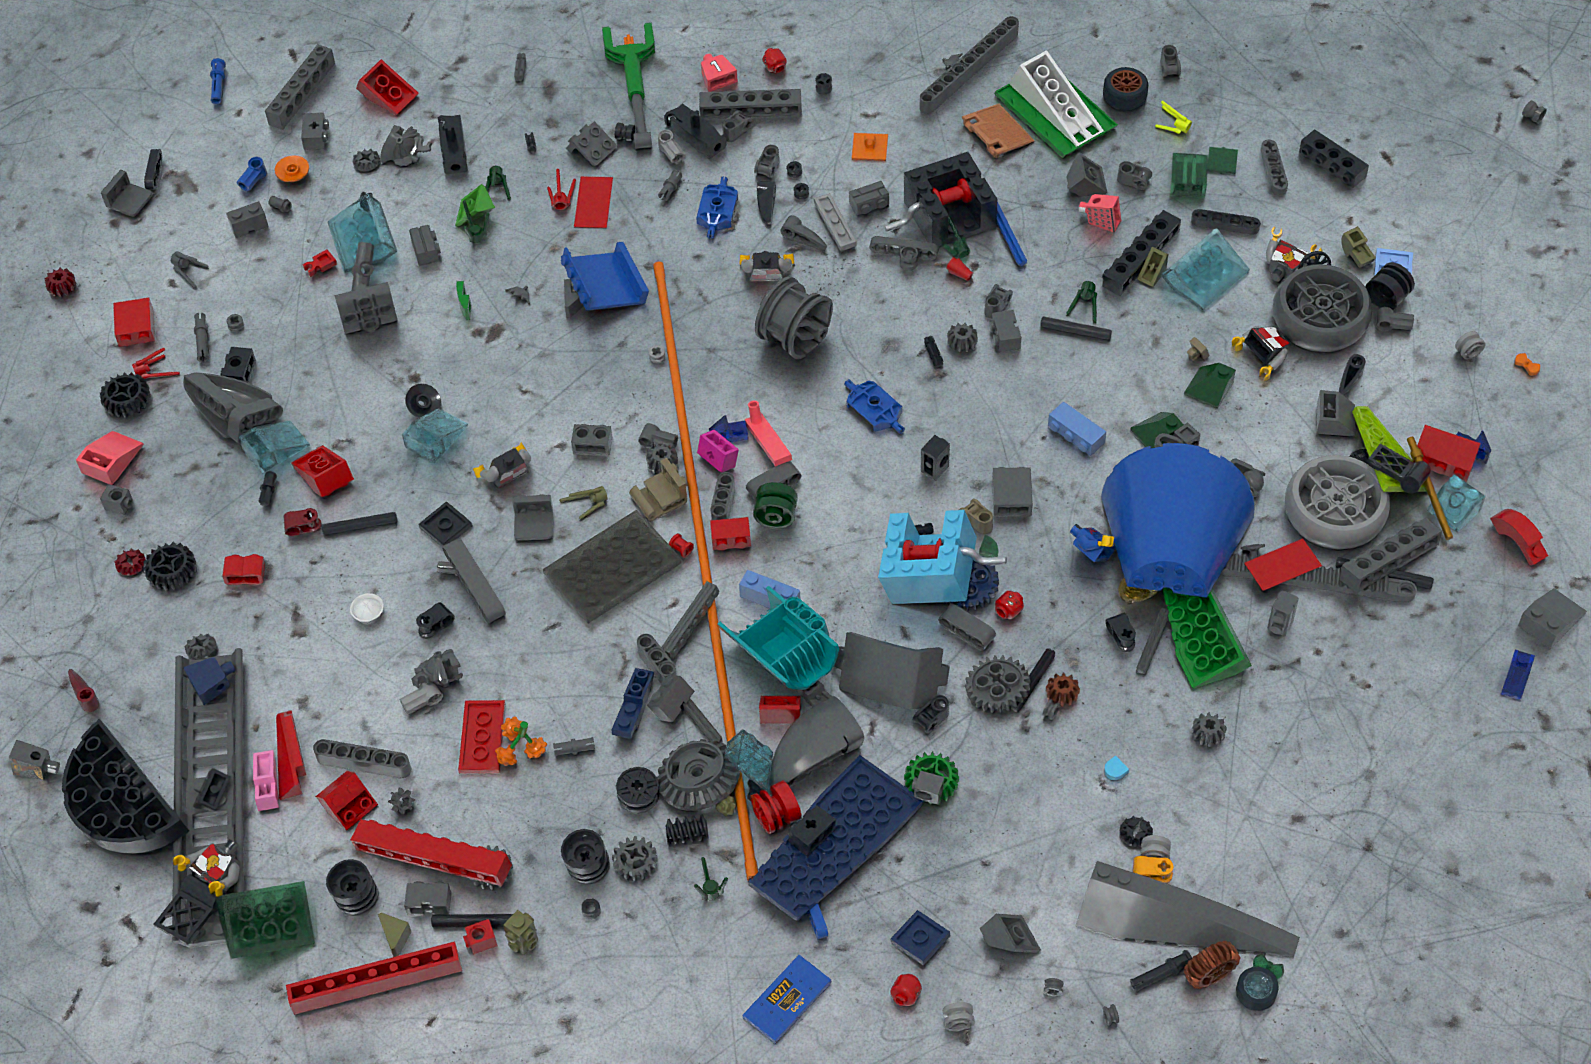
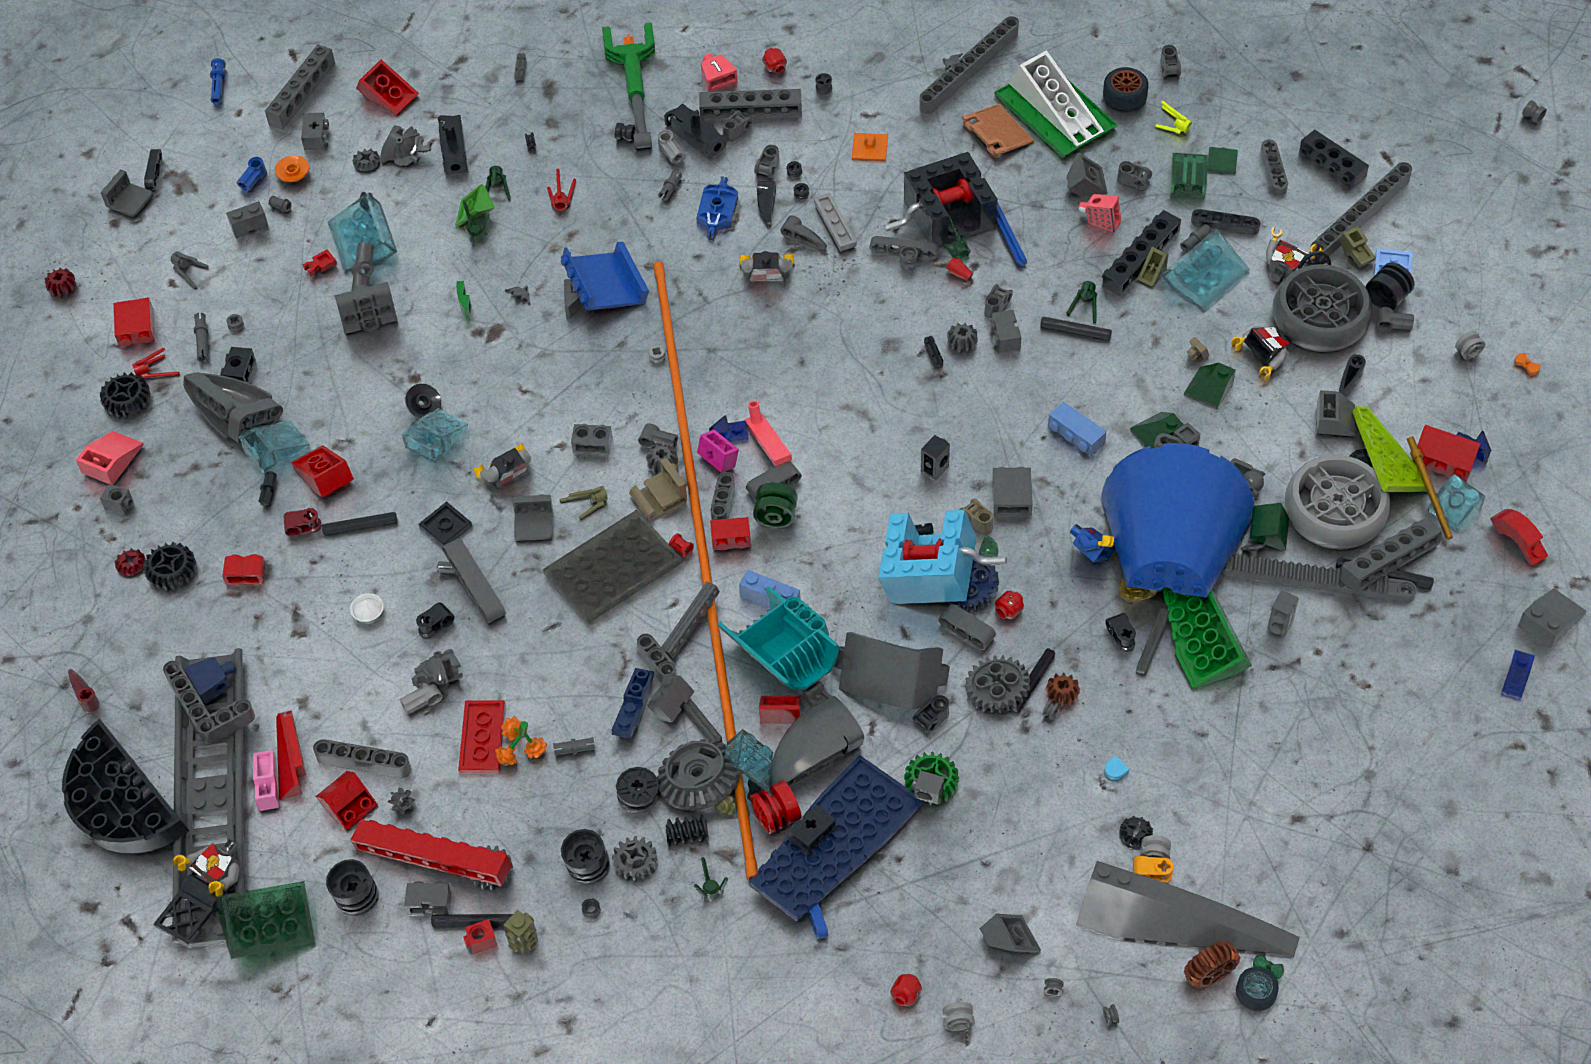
(31, 761): dark grey torso -> none
(195, 651): dark grey gear -> none
(212, 722): none -> dark grey beam
(212, 790): black slope -> none
(373, 978): red brick -> none
(396, 932): olive slope -> none
(424, 244): dark grey brick -> none
(592, 143): dark grey bracket -> none
(593, 202): red sticker -> none
(787, 999): blue tile -> none
(793, 317): dark grey wheel -> none
(869, 198): dark grey brick -> none
(881, 415): blue plate -> none
(920, 937): dark blue plate -> none
(1171, 967): black pin -> none
(1195, 237): none -> dark grey pin
(1209, 729): dark grey gear -> none
(1270, 525): none -> dark green slope
(1283, 564): red sticker -> none
(1364, 208): none -> dark grey beam
(1410, 474): black piece -> none

